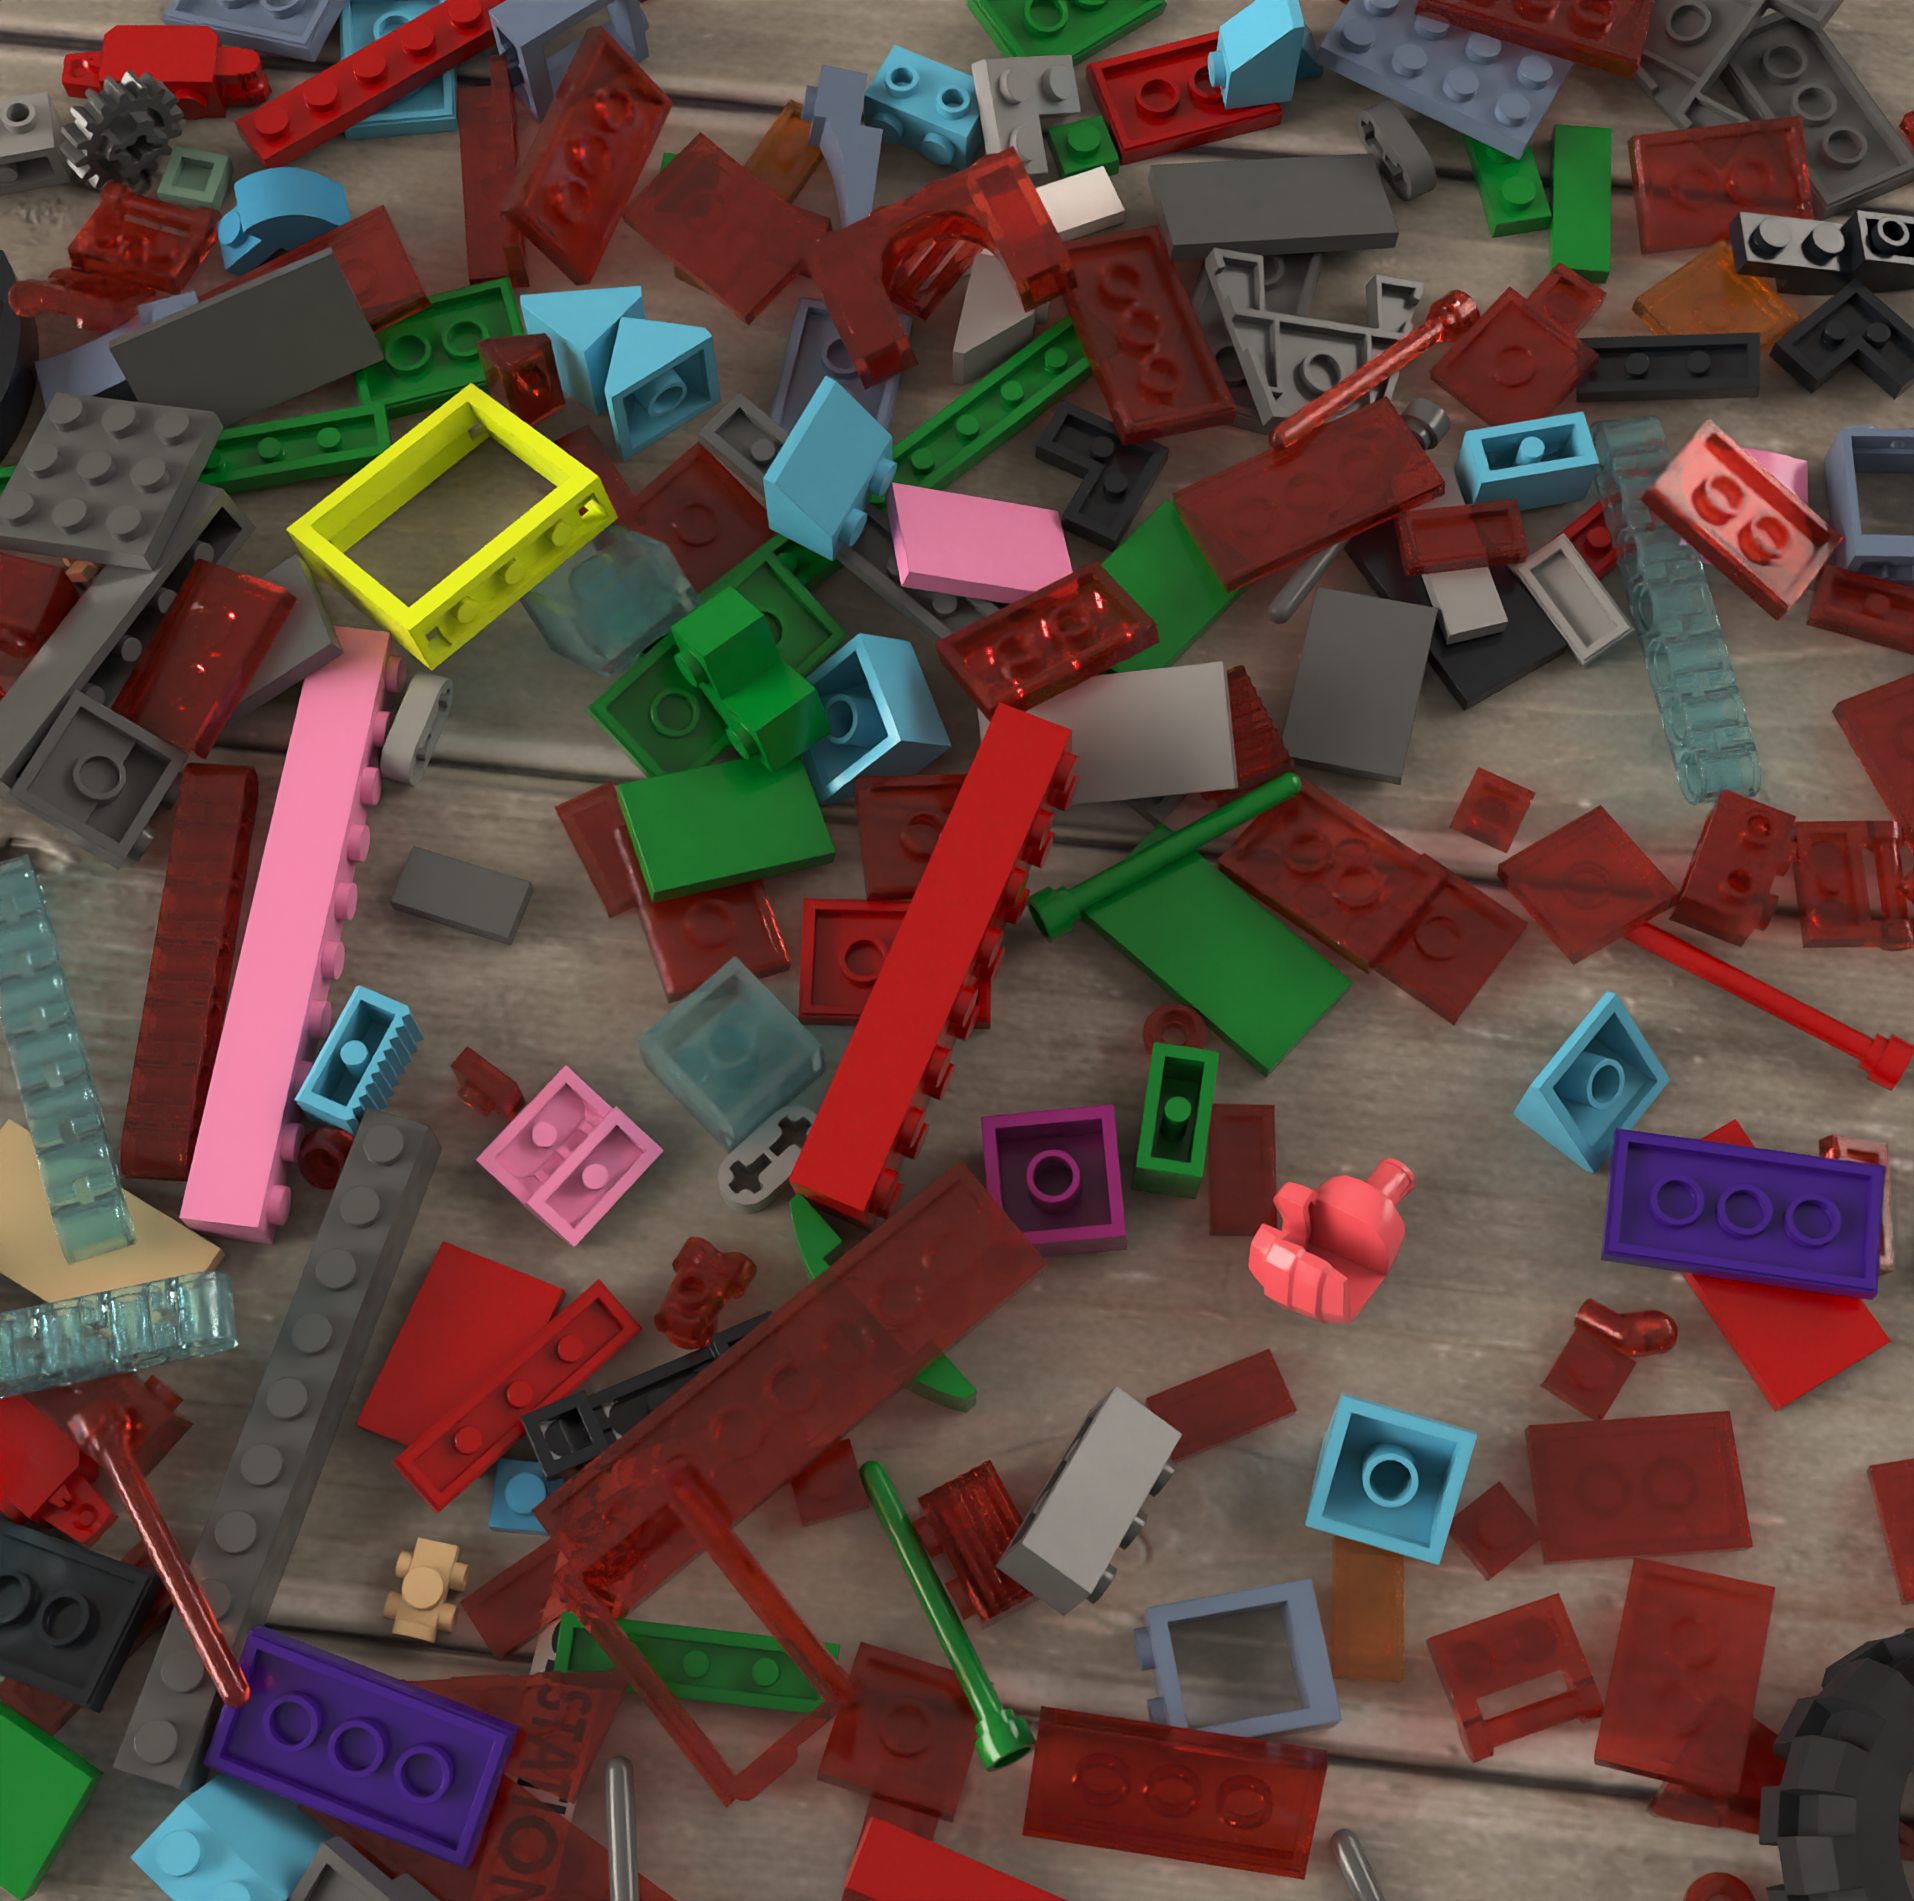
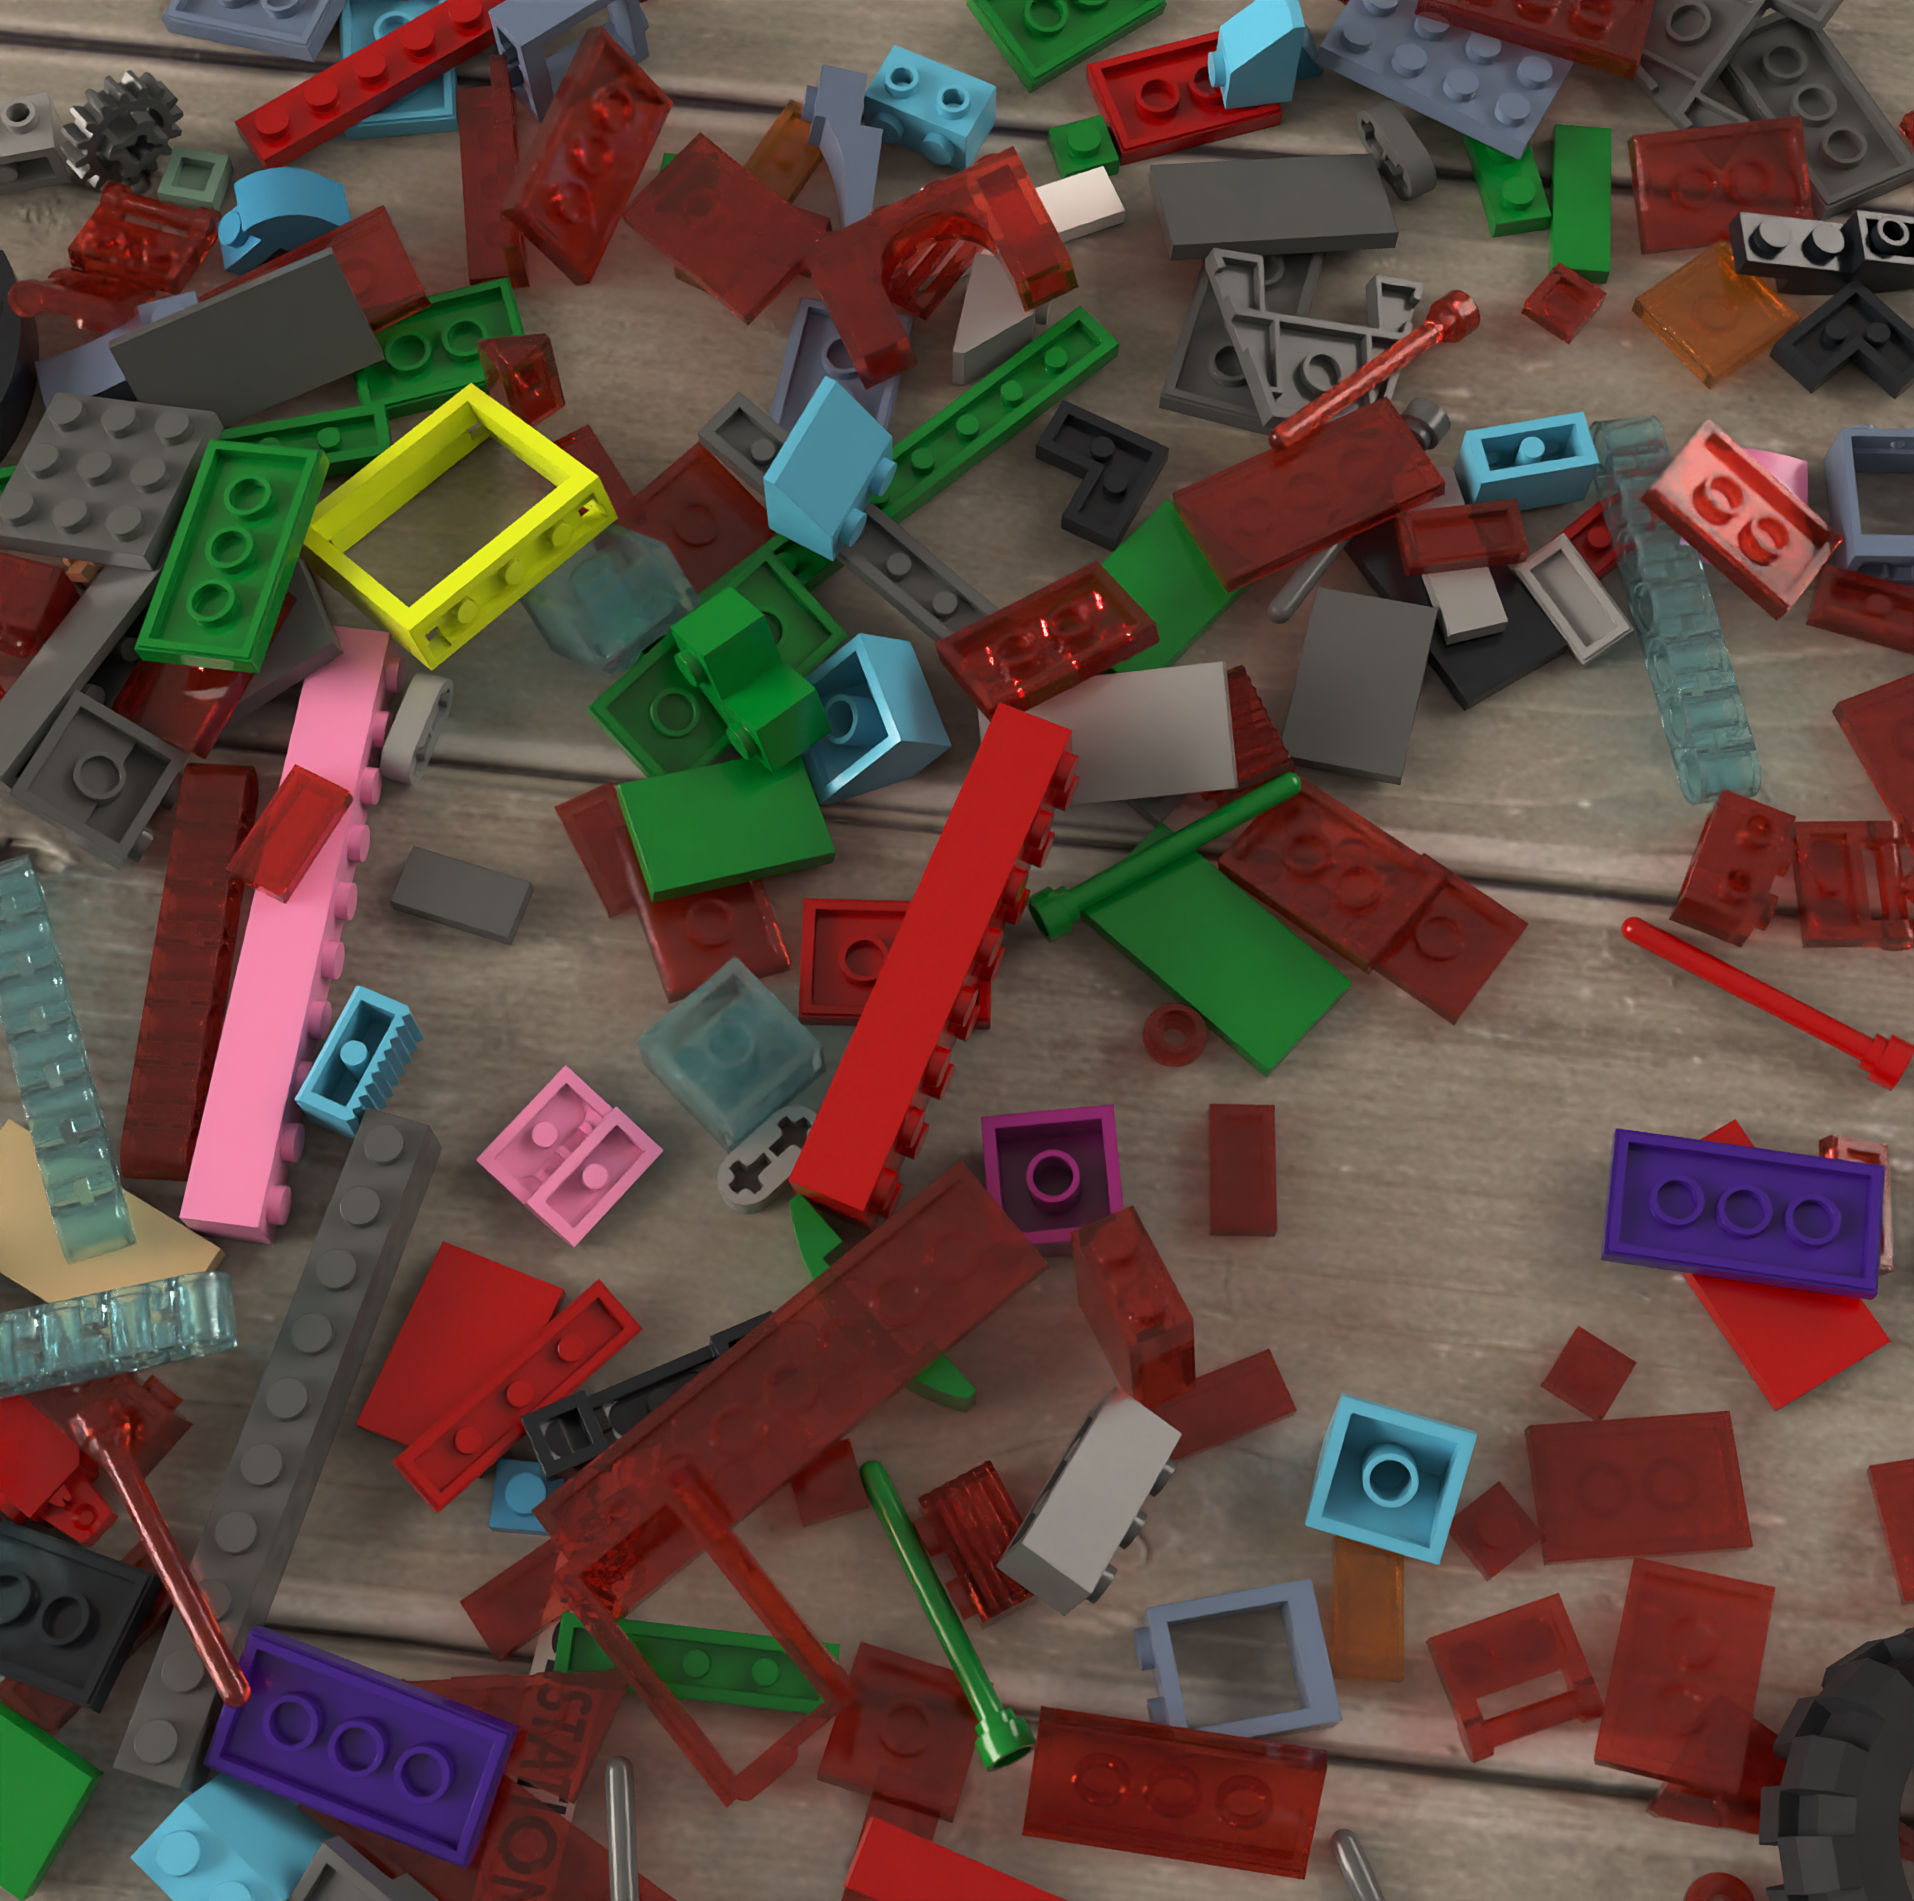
(183, 58): red hinge -> none
(233, 556): none -> green tile
(290, 833): none -> clear red tile
(315, 1158): clear red plate -> none
(426, 1582): tan piece -> none
(486, 1086): clear red plate -> none
(582, 335): medium azure slope -> none
(658, 381): medium azure slope -> none
(700, 1291): clear red plate -> none
(900, 828): clear red plate -> none
(974, 544): bright pink tile -> none
(1016, 95): light grey plate -> none
(1134, 1308): none -> clear red brick
(1144, 337): clear red tile -> none
(1175, 1120): green brick -> none
(1332, 1243): coral piece -> none
(1492, 810): clear red plate -> none
(1514, 363): clear red tile -> none
(1587, 884): clear red tile -> none
(1594, 1085): medium azure slope -> none
(1629, 1333): clear red arm -> none
(1673, 367): black plate -> none

